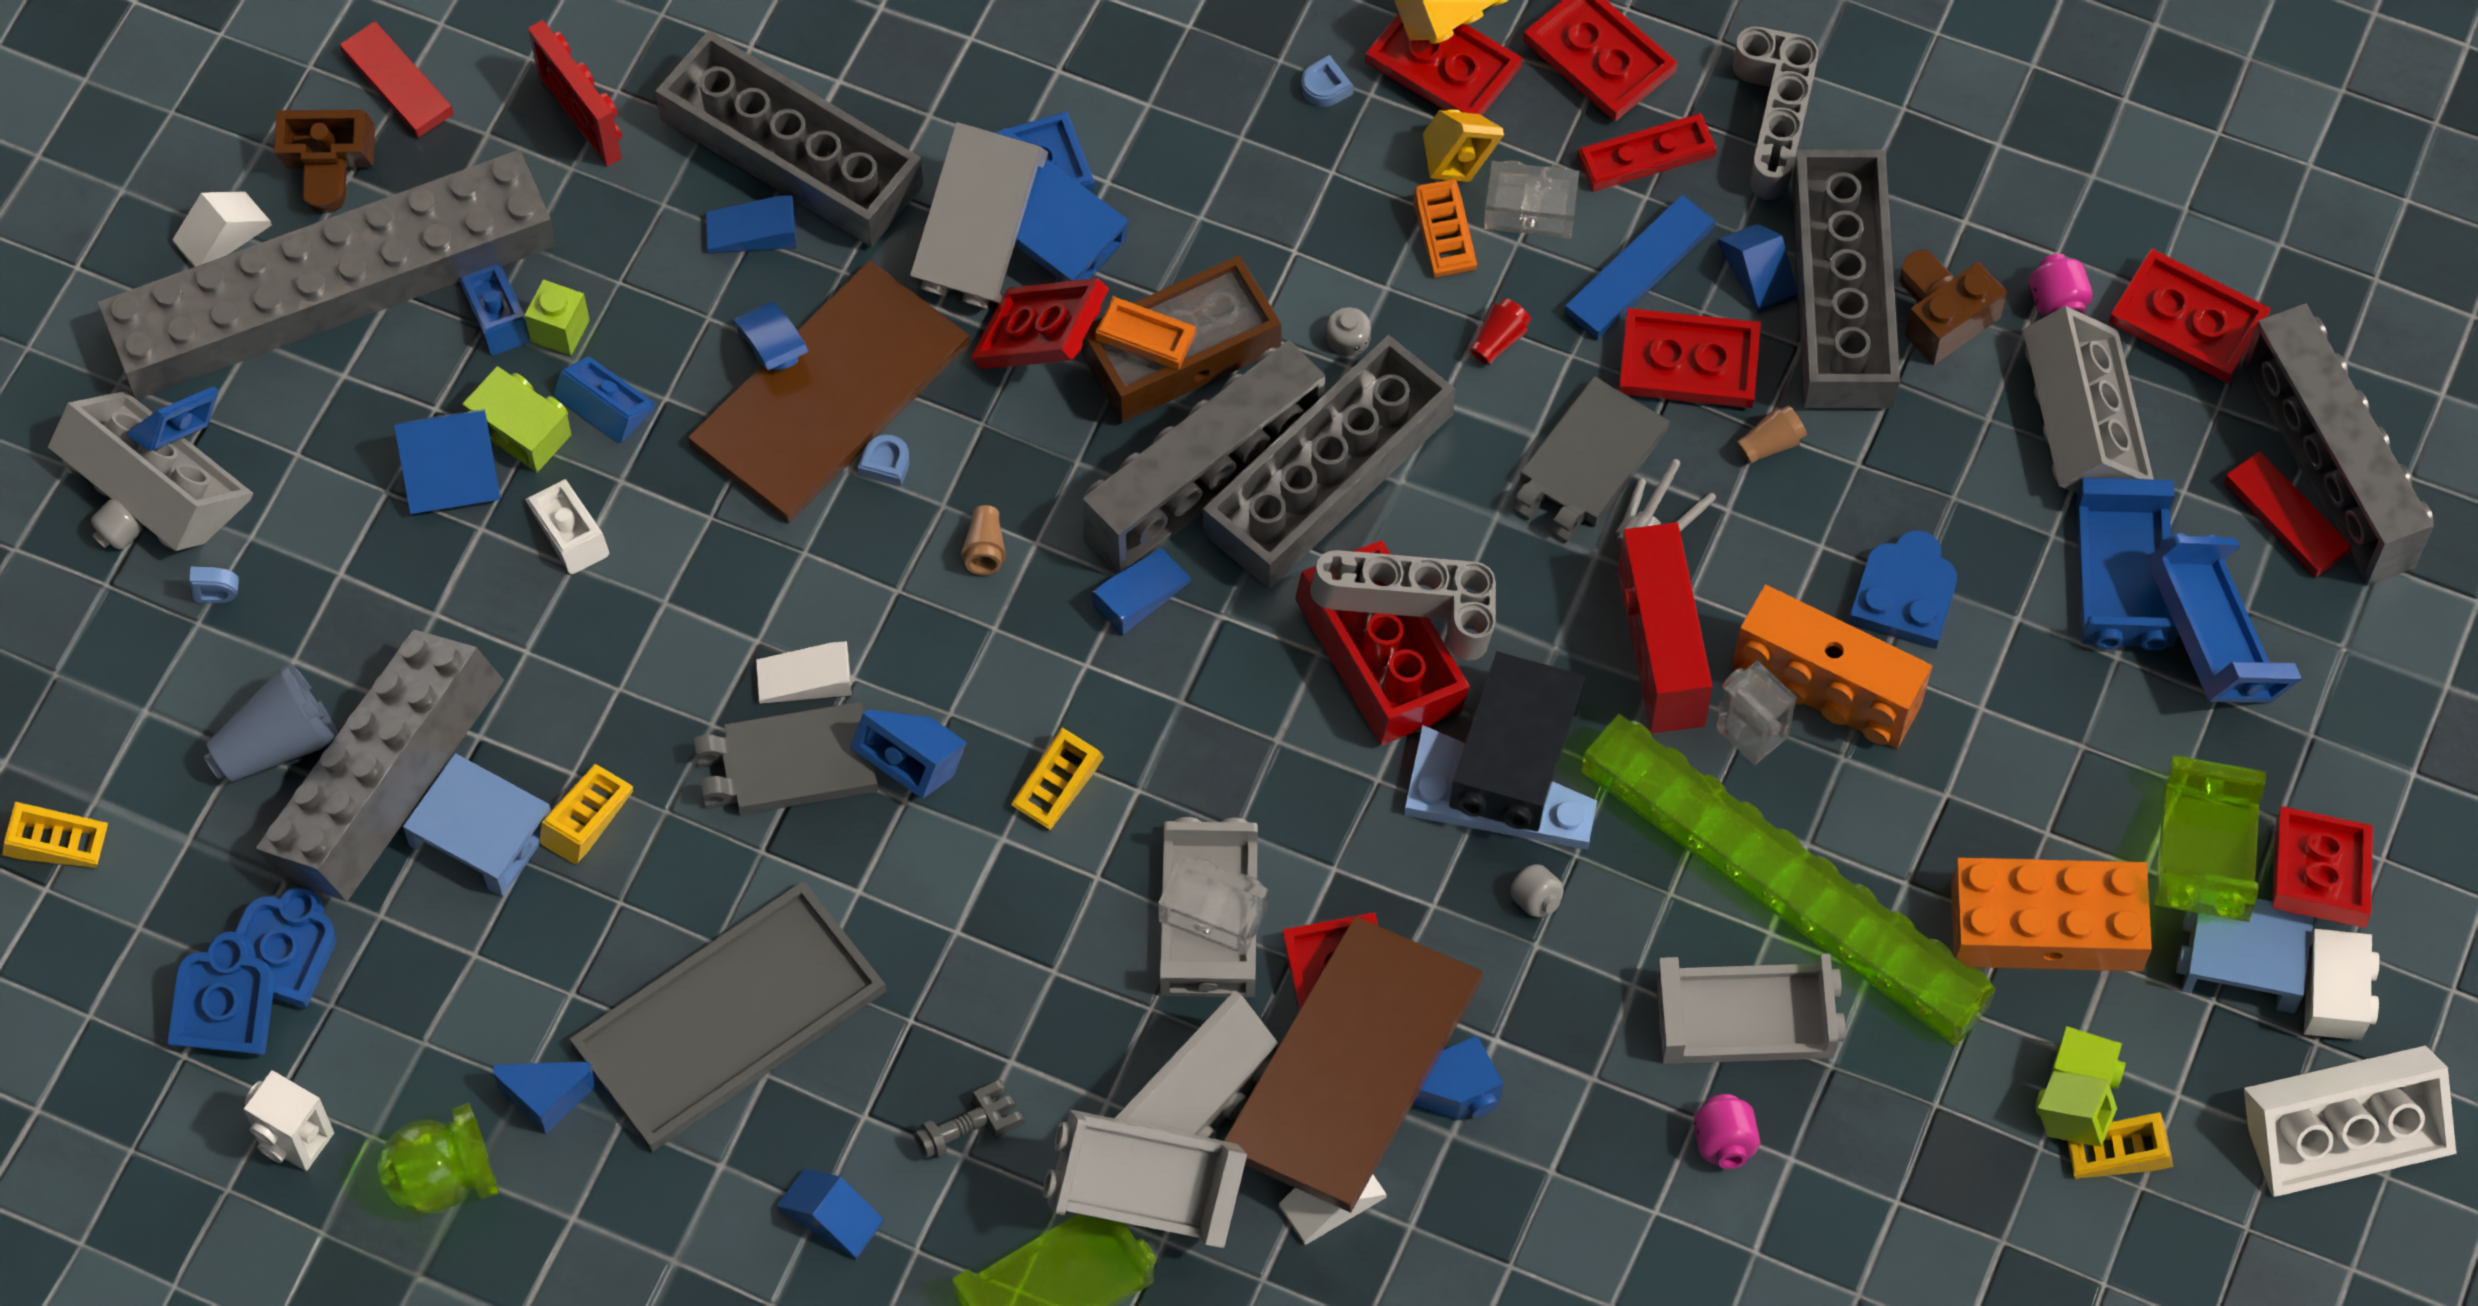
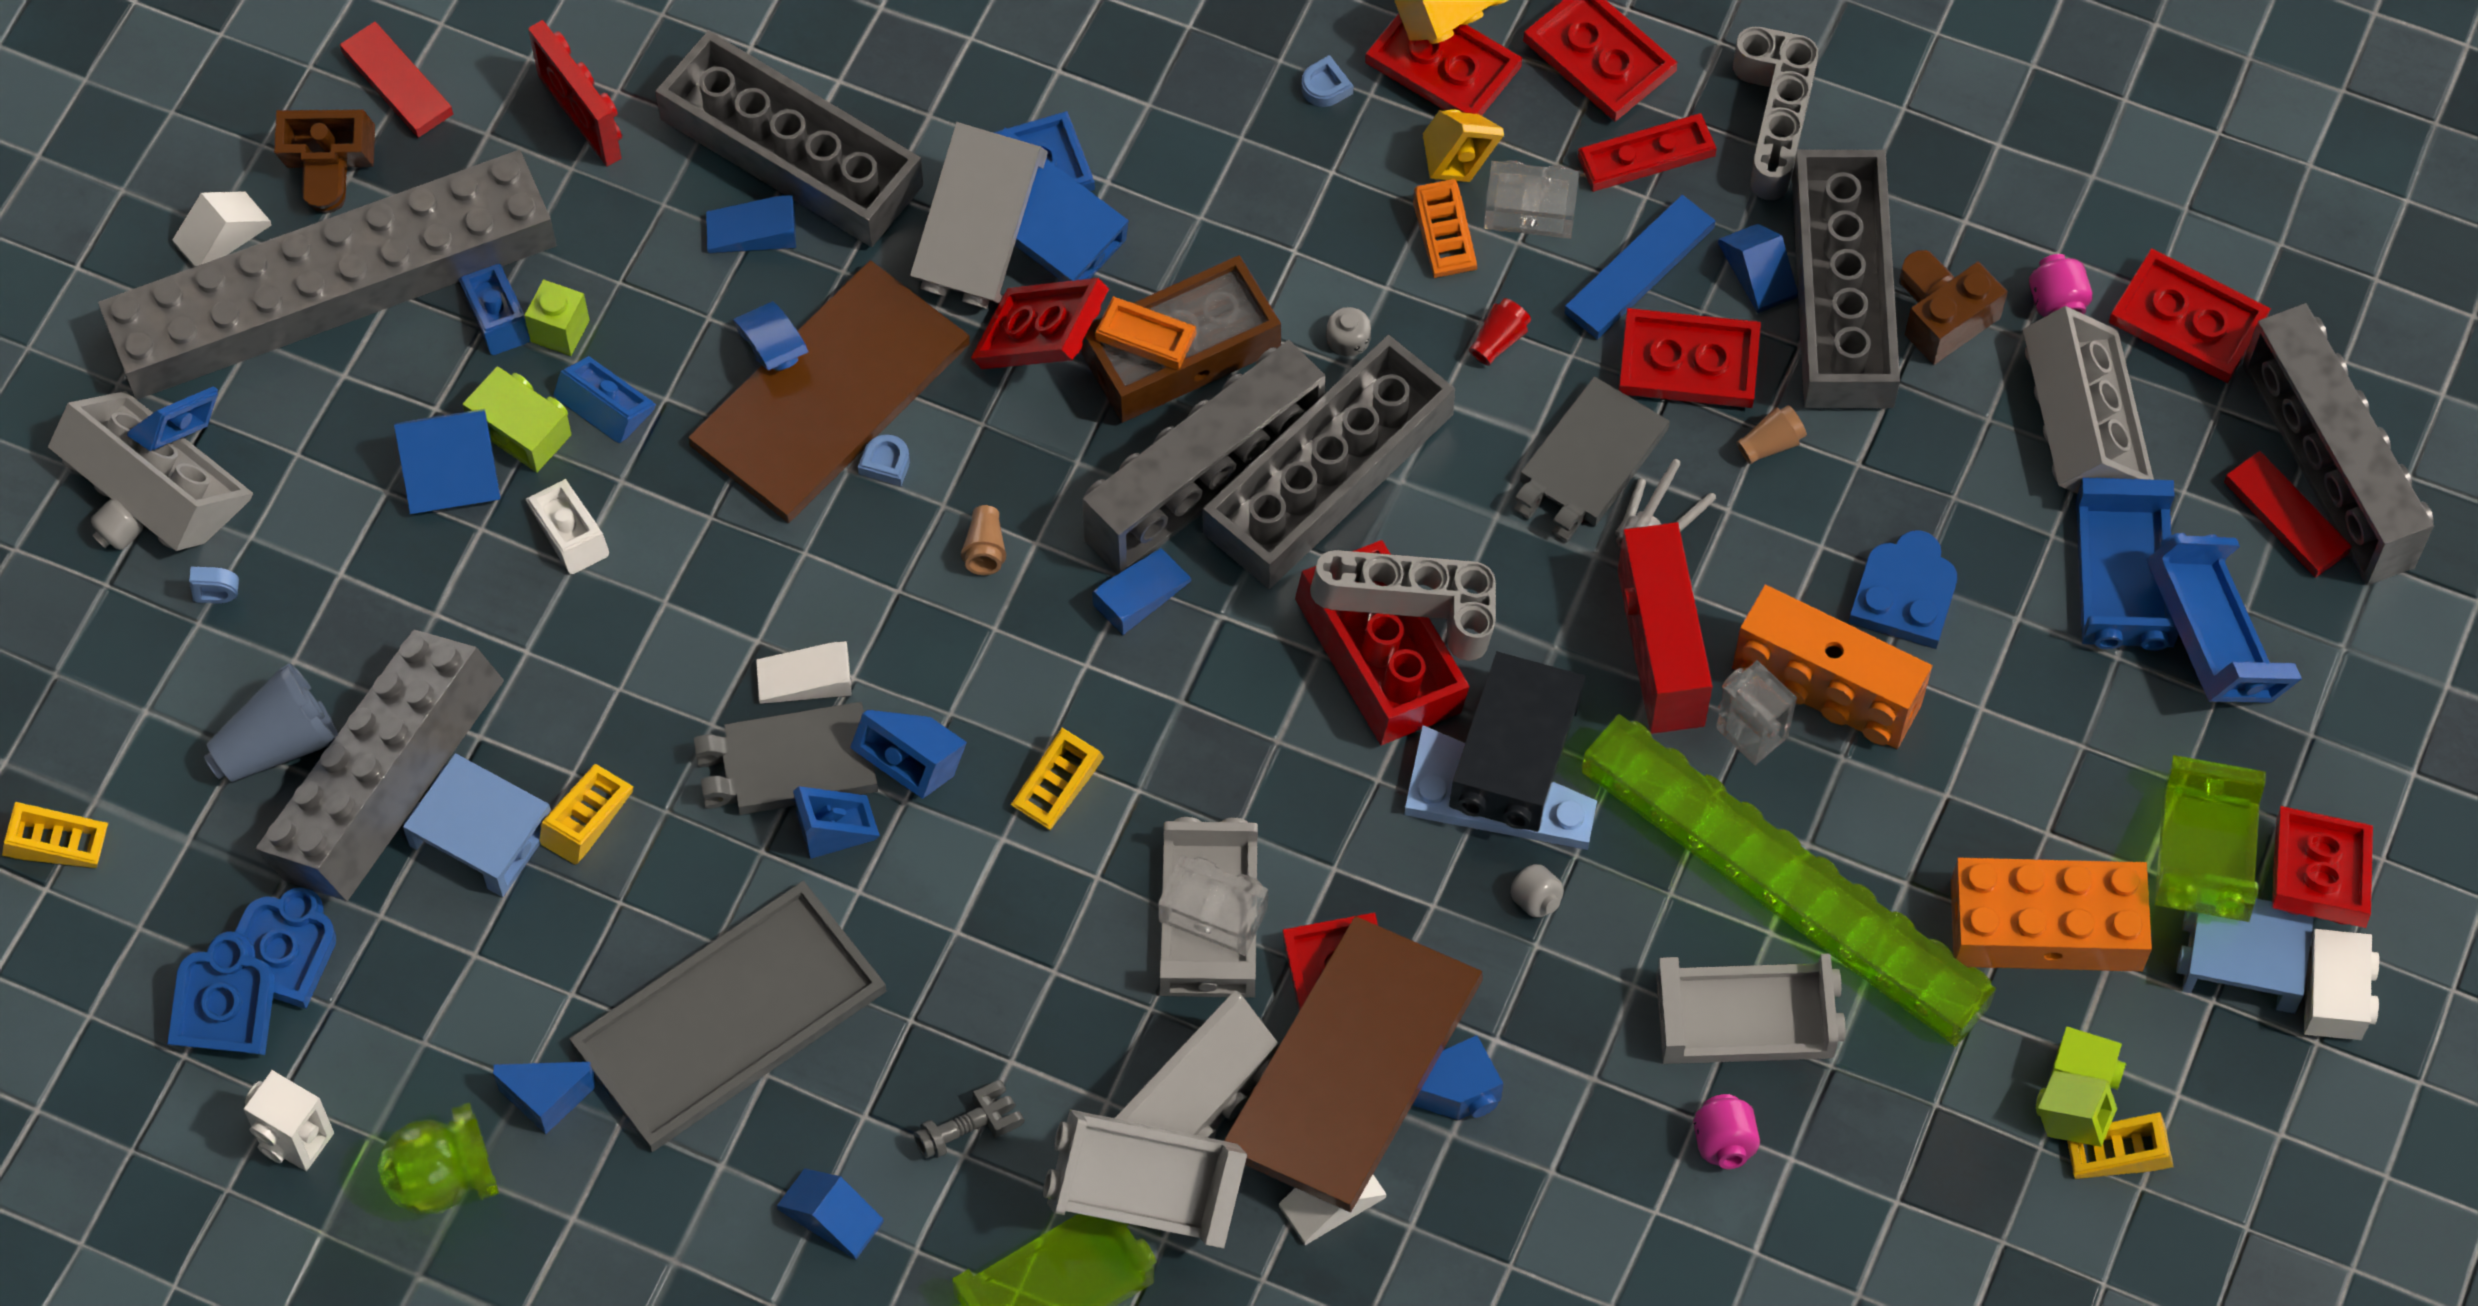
(833, 820): none -> blue slope
(2351, 1120): white slope -> none

